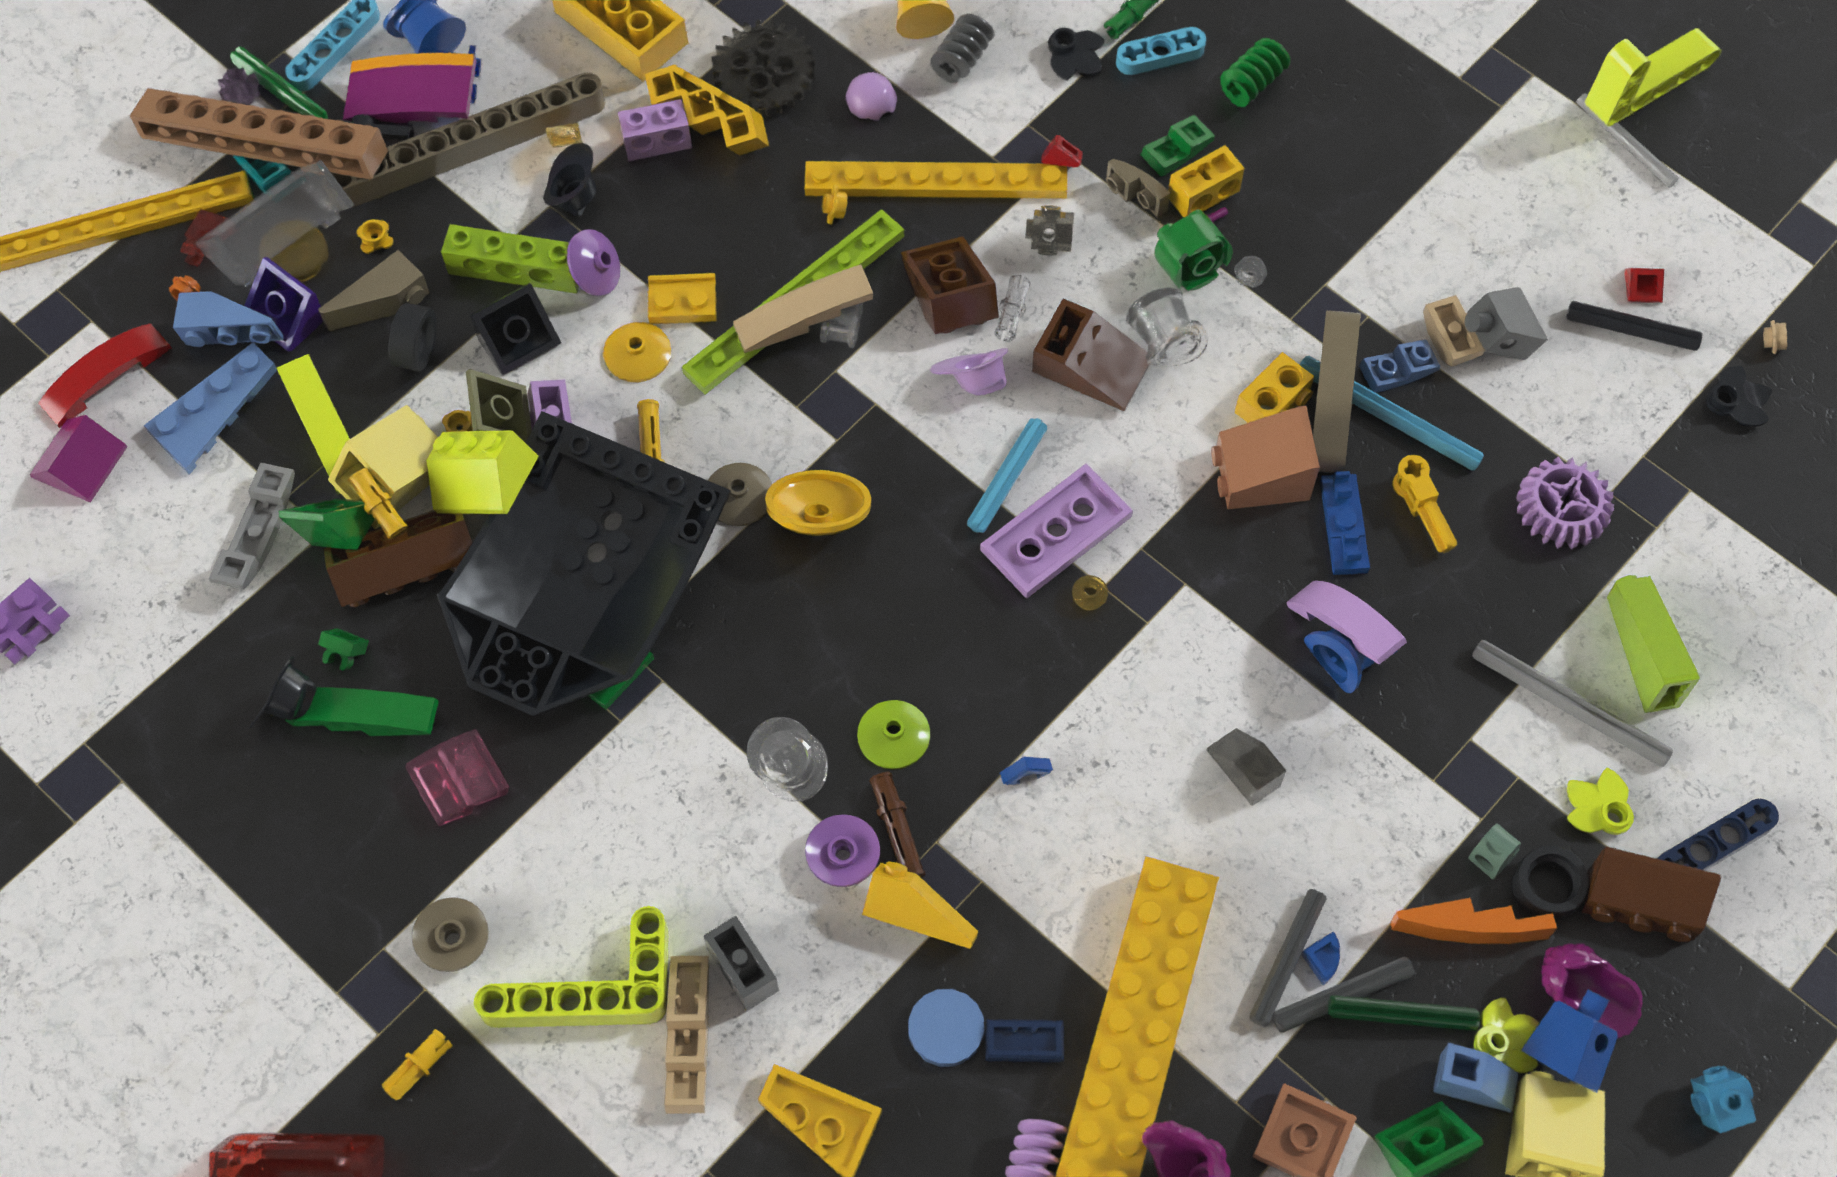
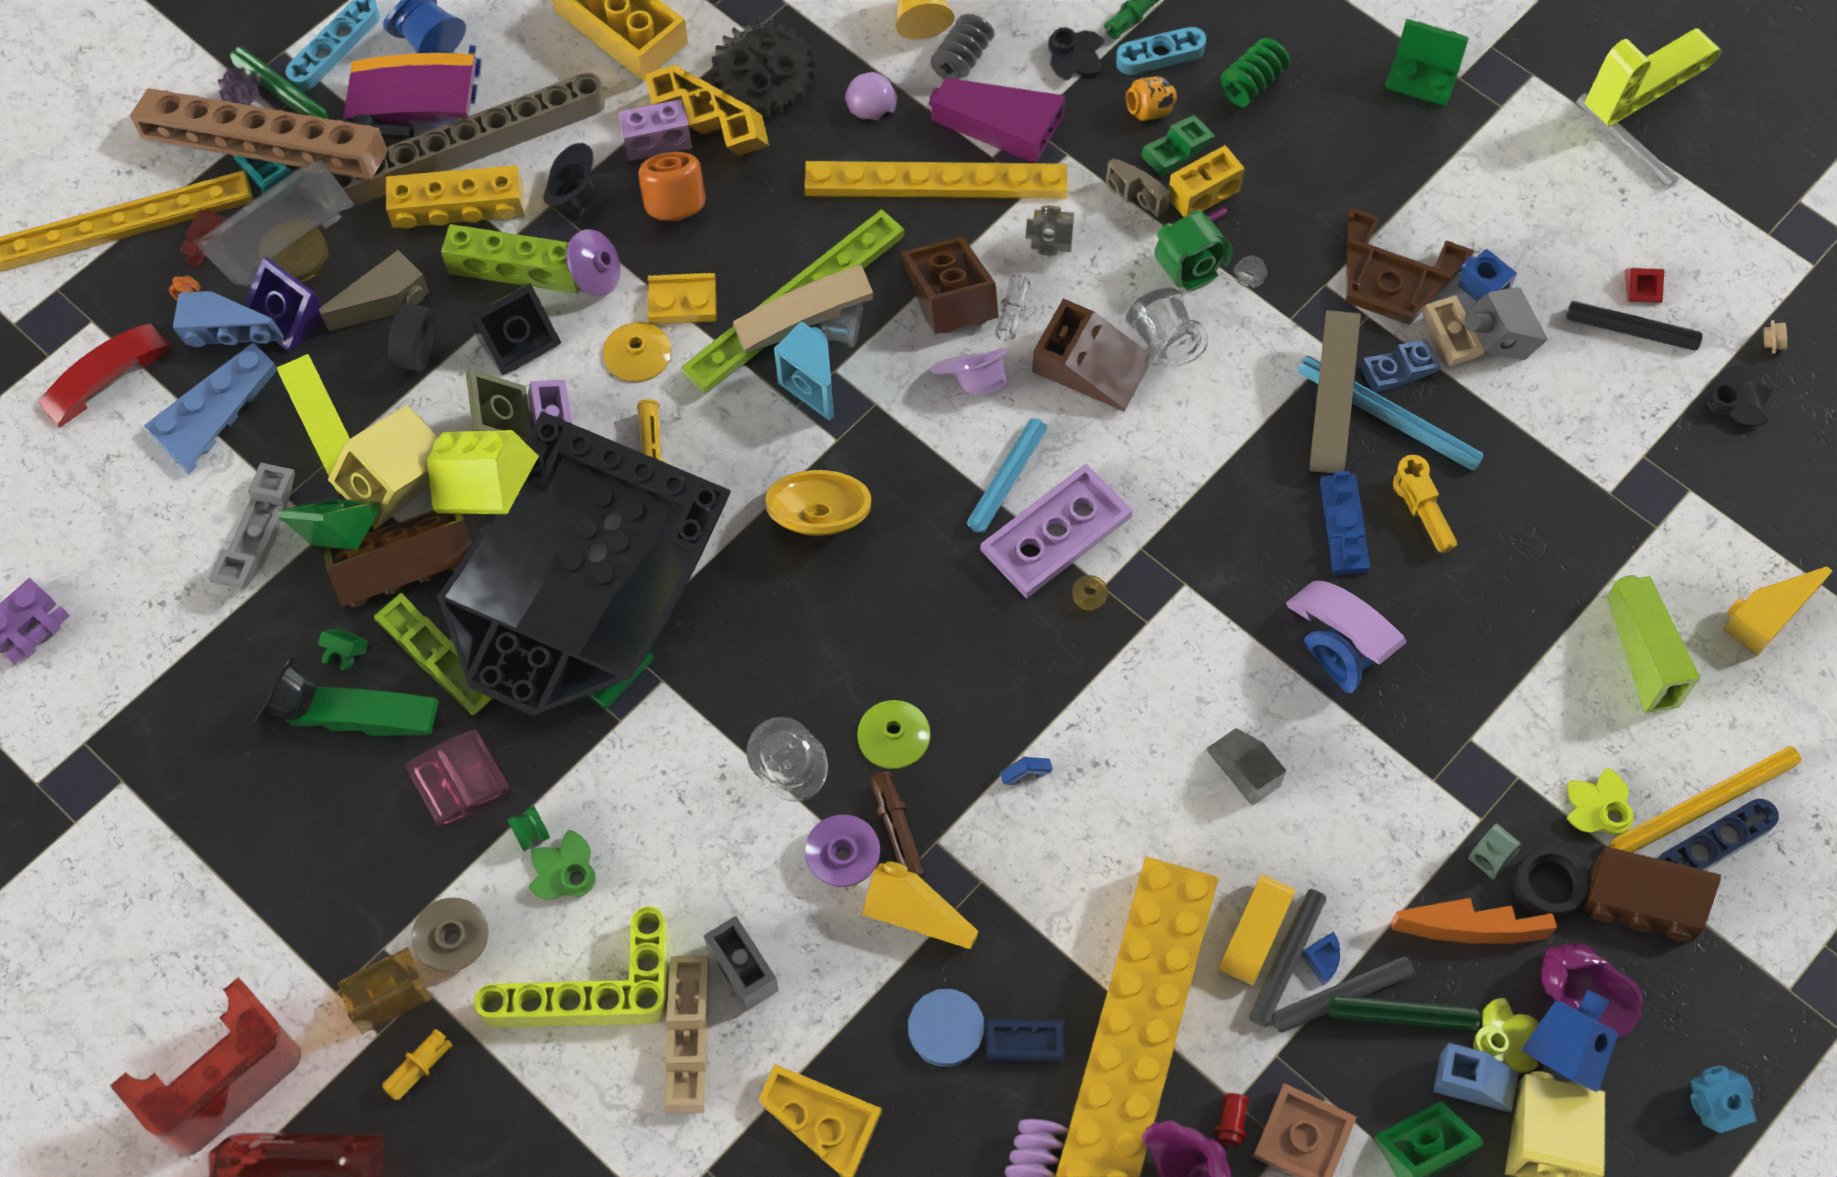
(79, 458): magenta slope -> none
(220, 1082): none -> clear red windscreen
(371, 229): yellow plate -> none
(377, 503): yellow pin -> none
(383, 991): none -> clear yellow slope
(430, 651): none -> lime slope
(454, 196): none -> yellow brick
(456, 419): yellow plate -> none
(528, 828): none -> green wheel
(559, 866): none -> bright green plate
(564, 135): clear yellow slope -> none
(672, 186): none -> orange head
(748, 504): dark tan dish -> none
(805, 368): none -> medium azure slope
(834, 204): yellow plate -> none
(999, 115): none -> magenta slope
(1062, 153): red slope -> none
(1151, 98): none -> light orange head
(1232, 1119): none -> red pin
(1257, 929): none -> yellow beam
(1267, 460): nougat slope -> none
(1269, 391): yellow brick -> none
(1391, 282): none -> reddish brown wing
(1427, 62): none -> green bracket
(1486, 264): none -> blue brick
(1573, 703): light grey axle -> none
(1585, 512): lavender gear -> none
(1707, 800): none -> yellow axle
(1771, 608): none -> yellow slope

